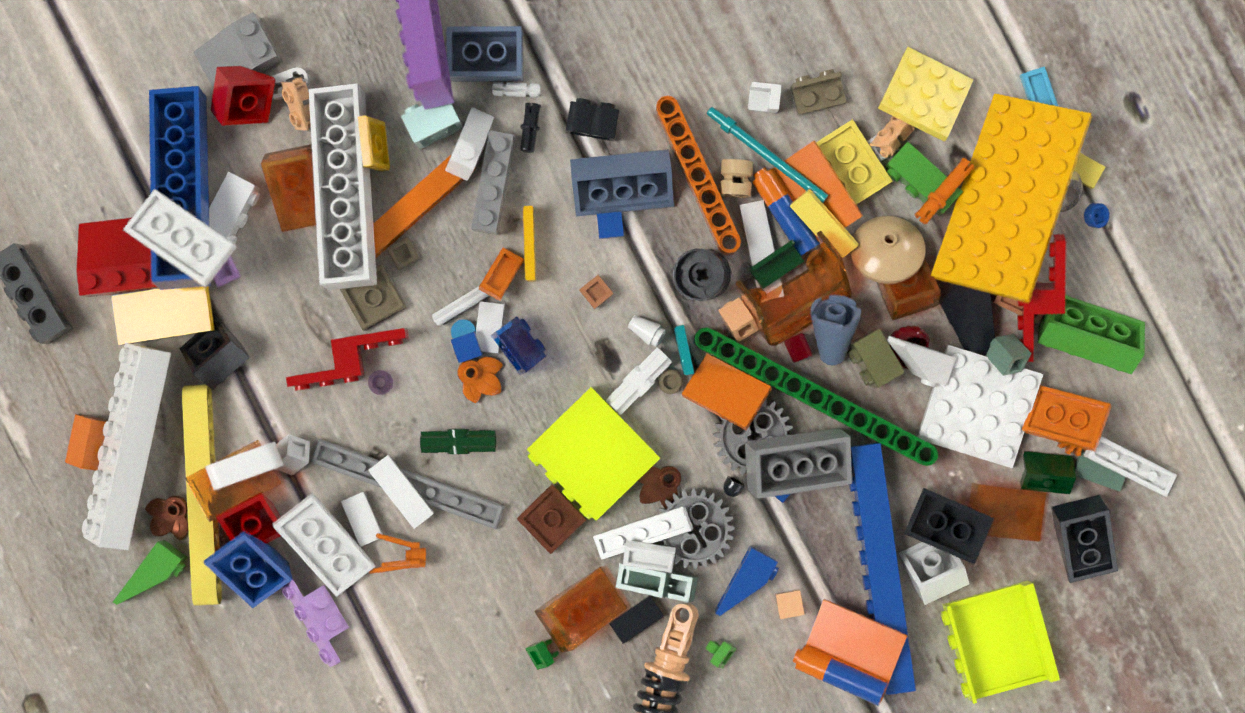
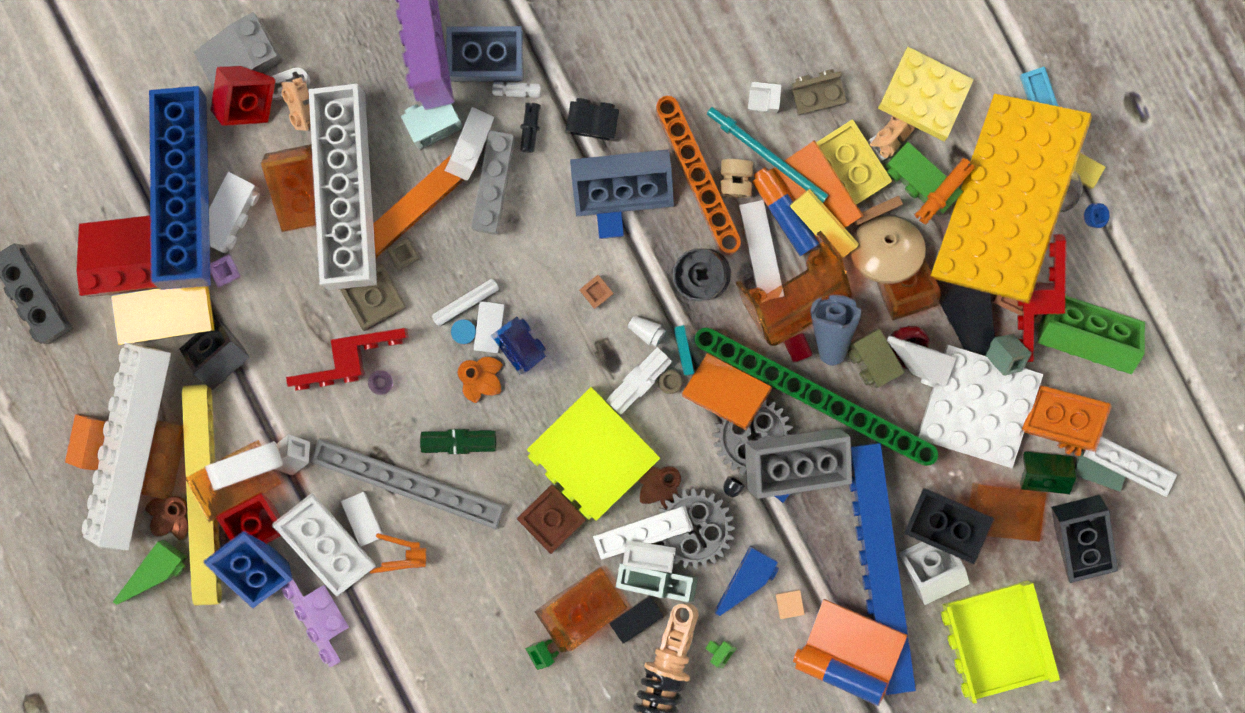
(163, 459): none -> clear orange brick
(180, 238): white tile -> none
(373, 143): yellow tile -> none
(401, 491): white tile -> none
(466, 347): blue tile -> none
(501, 274): orange tile -> none
(529, 243): yellow tile -> none
(738, 319): light nougat brick -> none
(776, 264): dark green panel -> none
(879, 210): none -> medium nougat tile

